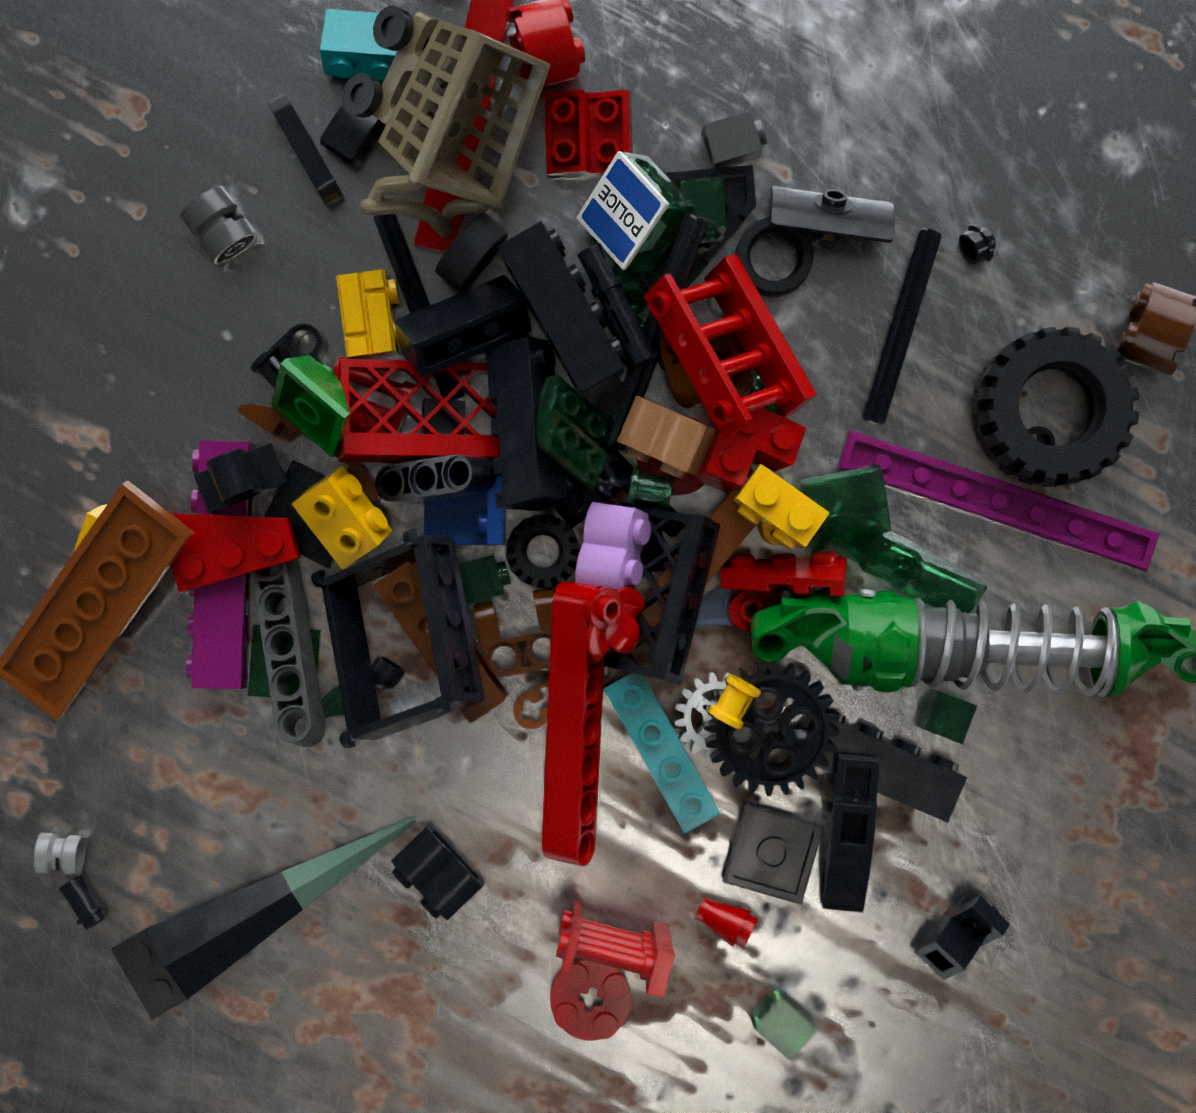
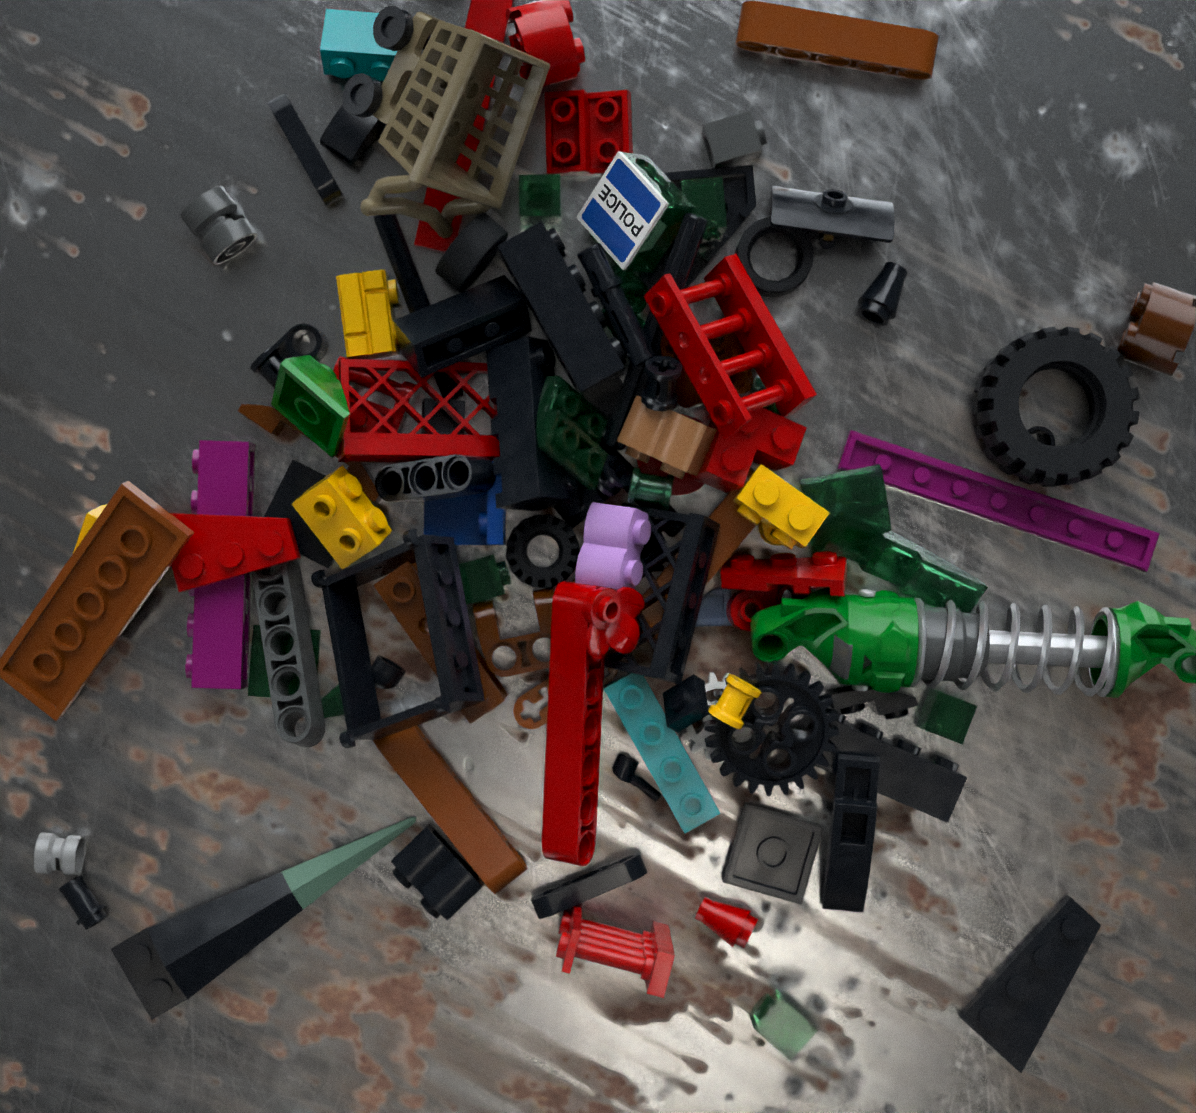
(239, 477): black tile -> none
(452, 807): none -> dark orange beam
(540, 199): none -> clear green brick
(588, 885): none -> black beam
(602, 1019): red plate -> none
(625, 769): none -> black hand
(661, 383): none -> black bush
(685, 703): none -> black plate
(836, 40): none -> dark orange beam
(882, 297): none -> black cone
(891, 705): none -> black slope
(902, 326): black axle -> none
(960, 934): black brick -> none
(977, 244): black plate -> none
(1028, 988): none -> black wing

